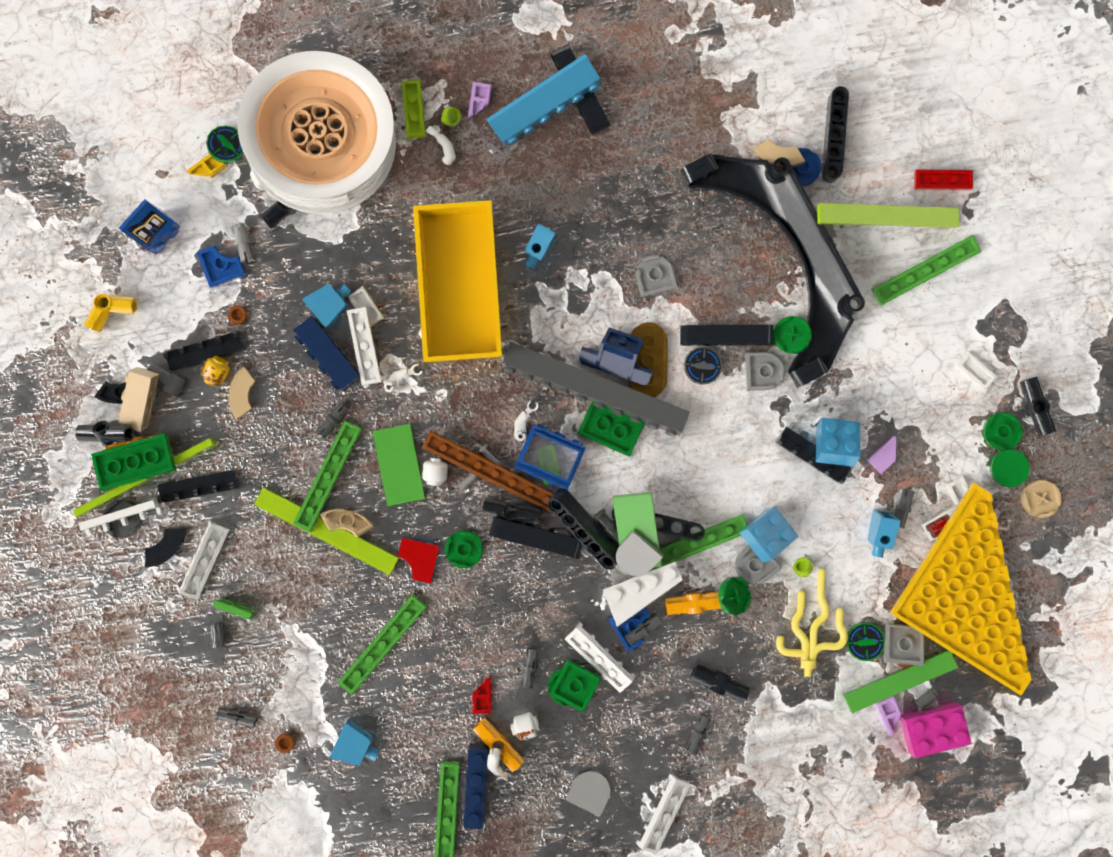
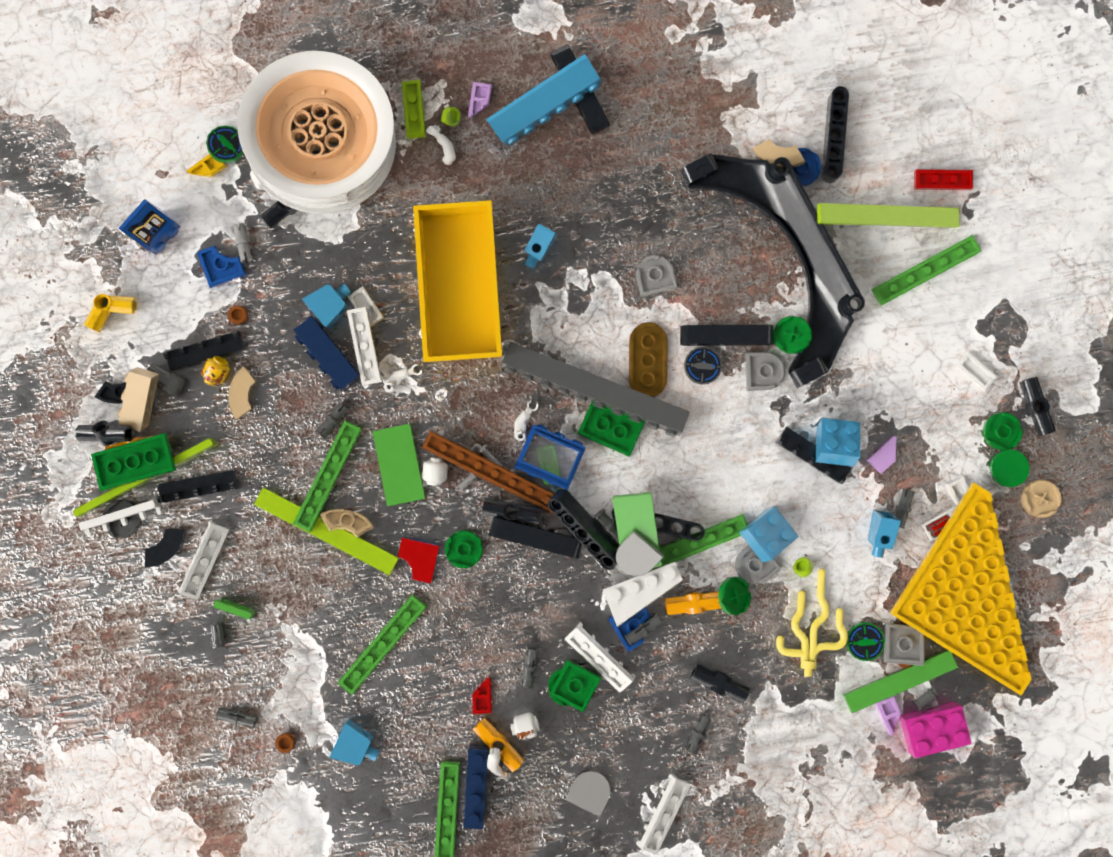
(618, 357): dark blue plate -> none

